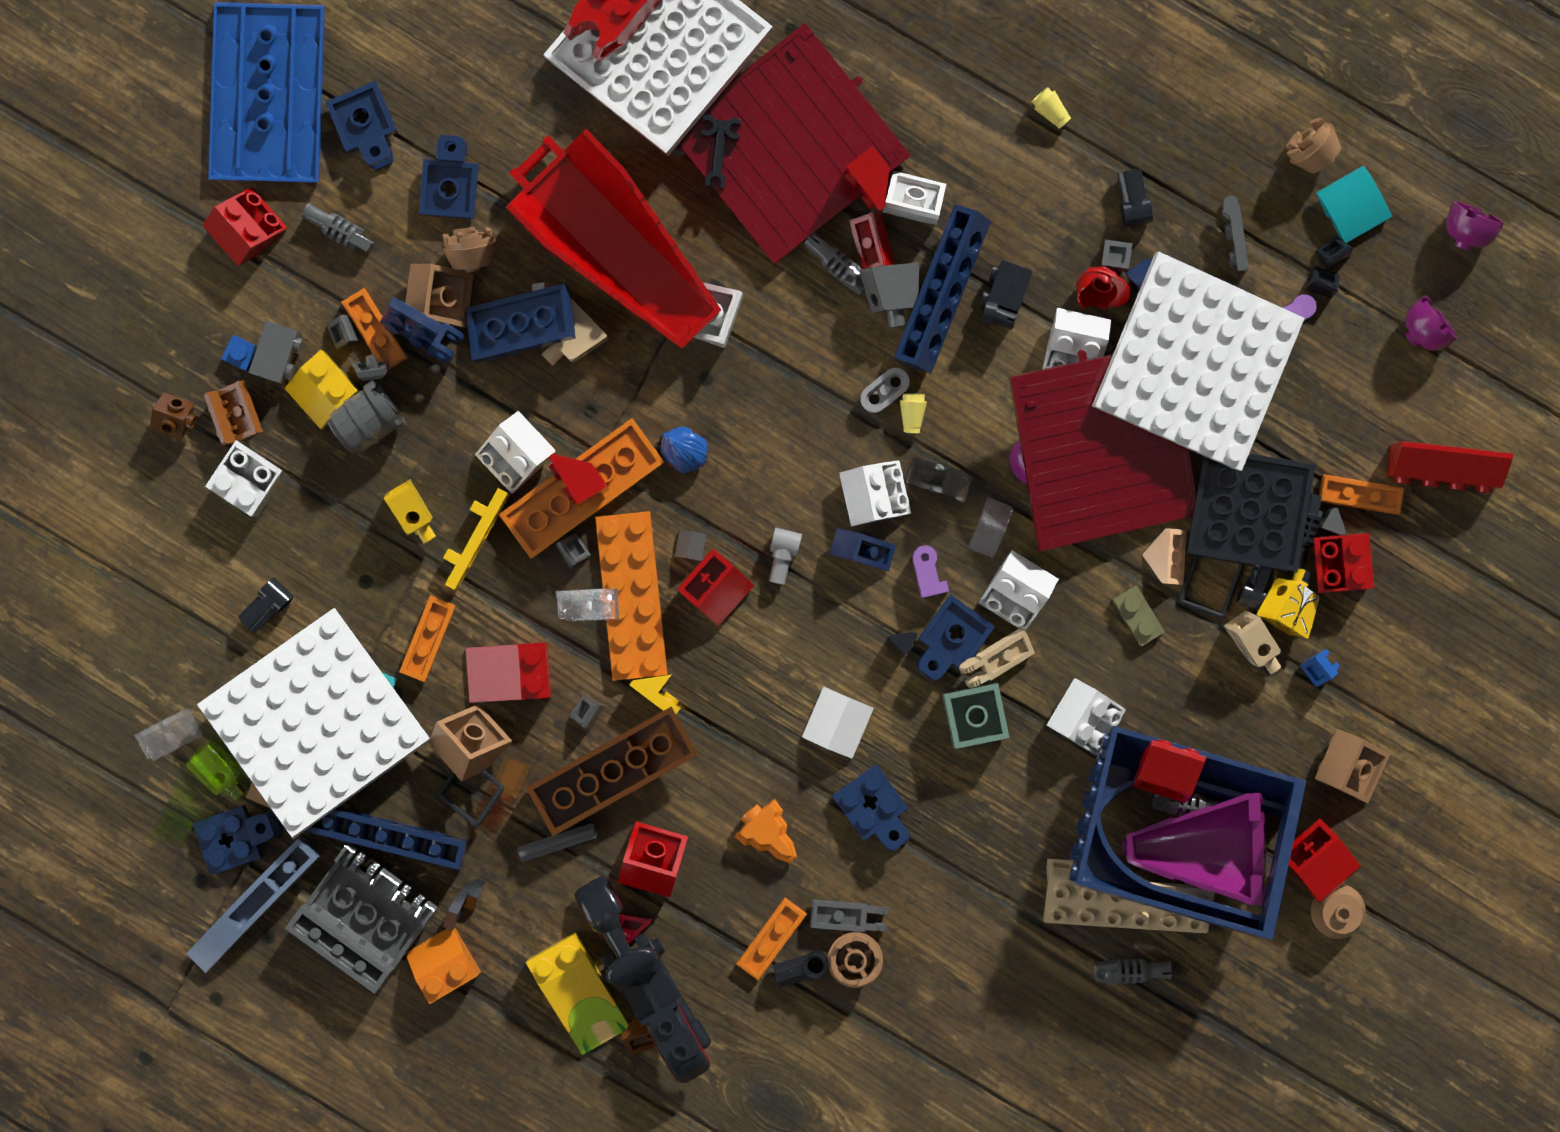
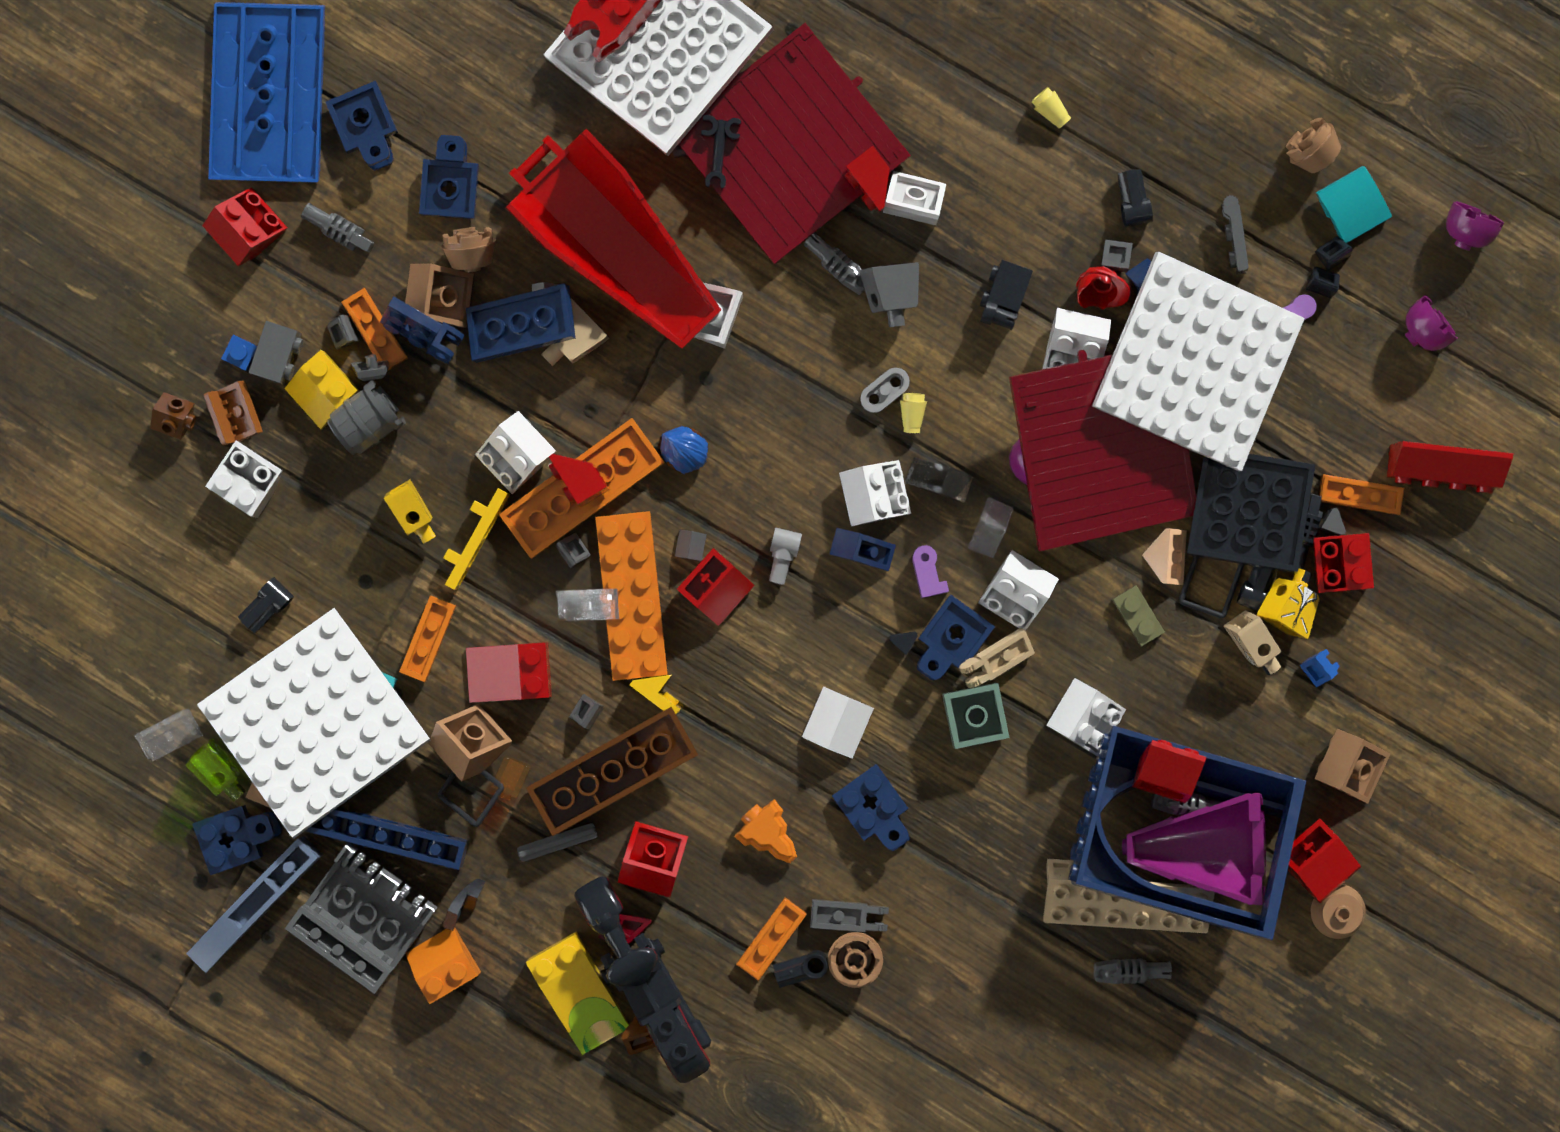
(872, 241): red slope -> none
(942, 288): dark blue brick -> none

